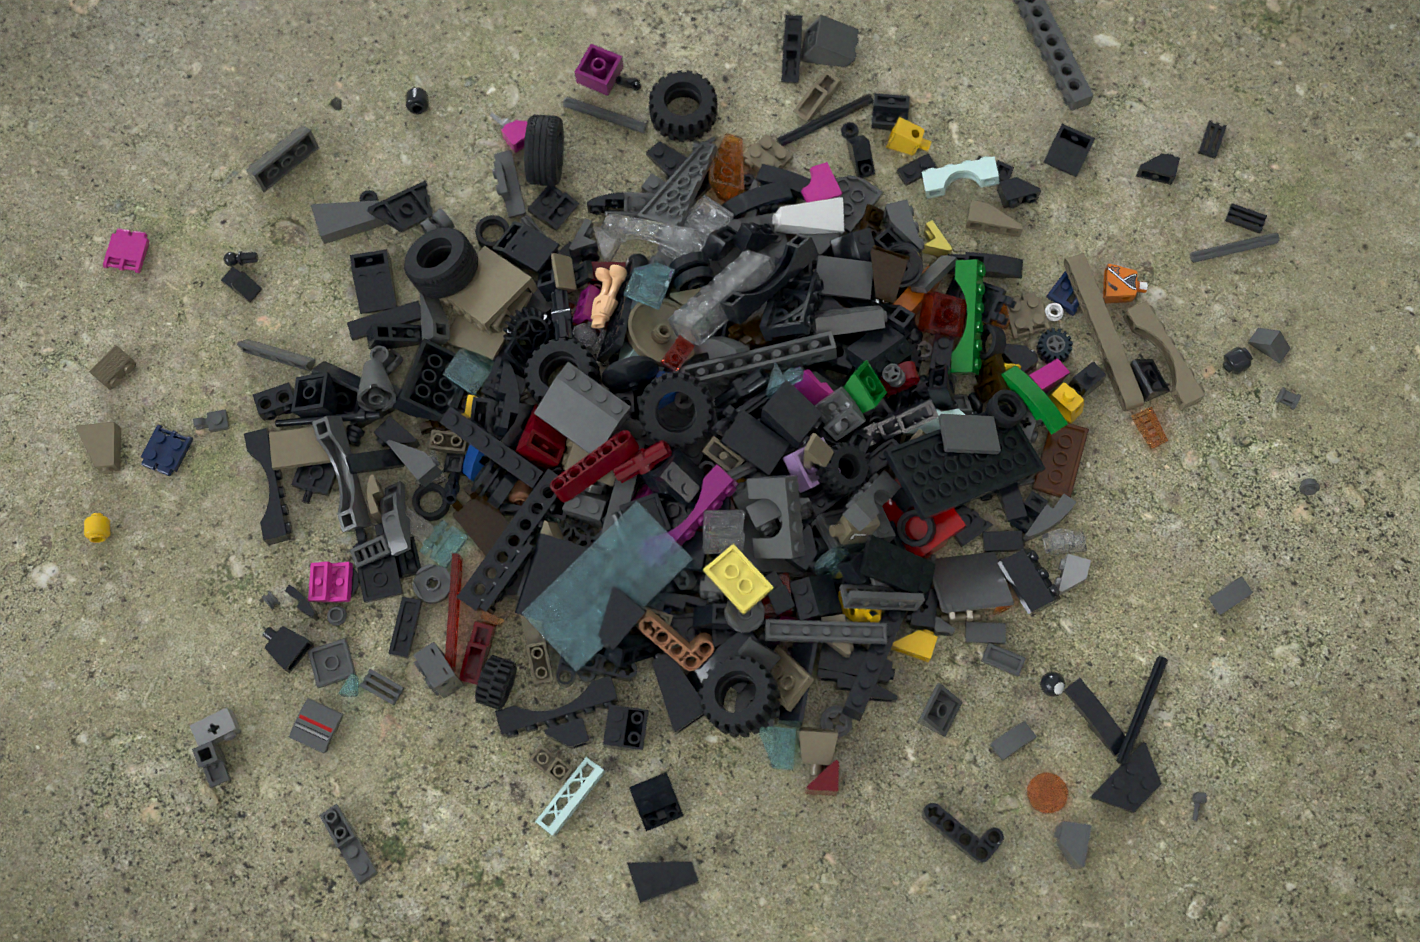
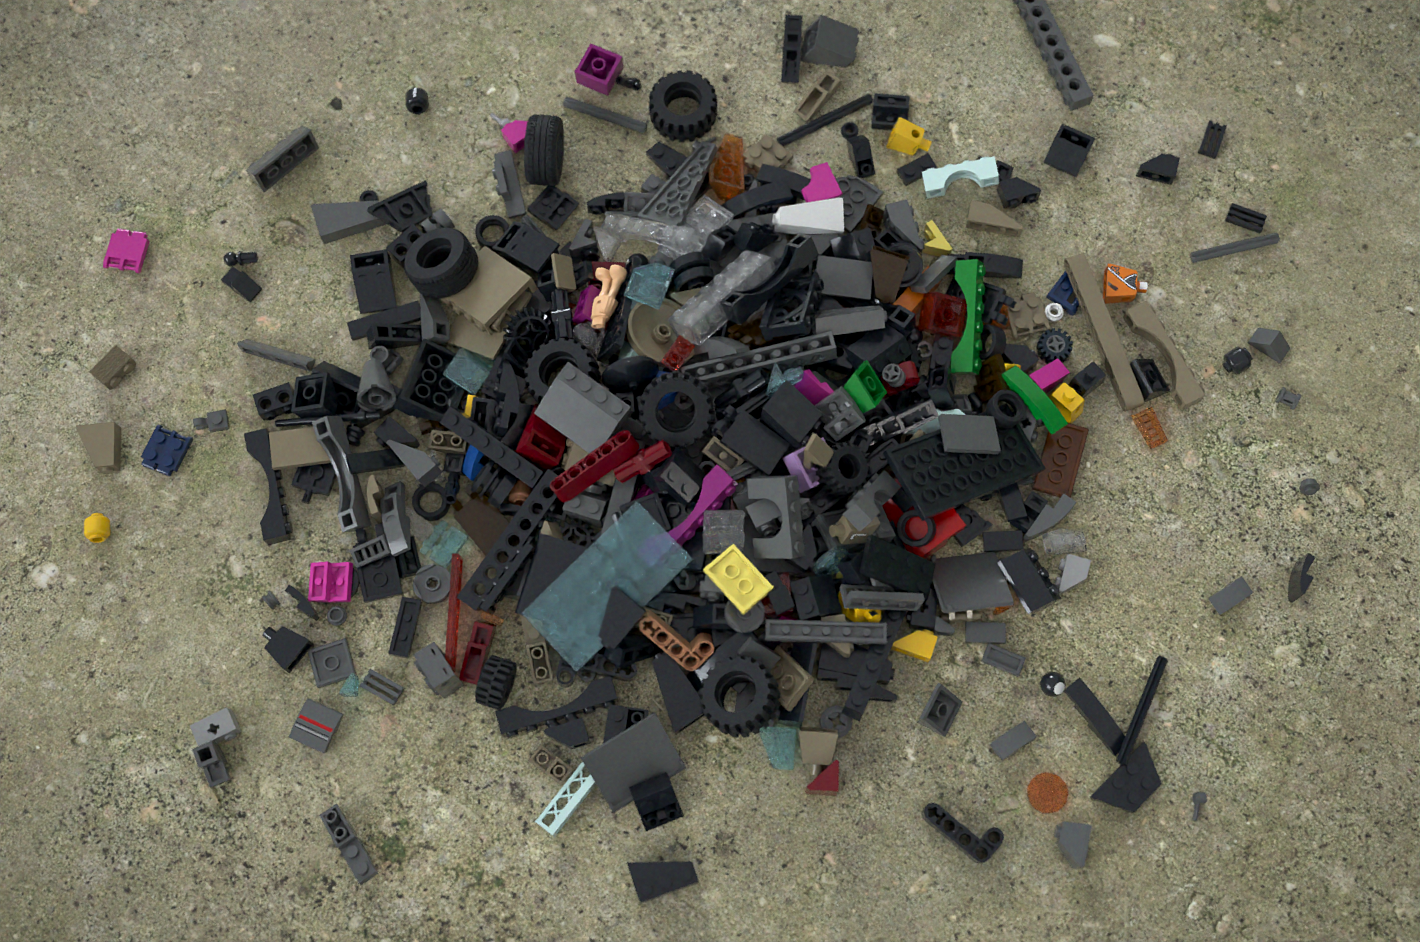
(403, 243): none -> black brick
(631, 759): none -> dark grey container
(1299, 579): none -> black slope

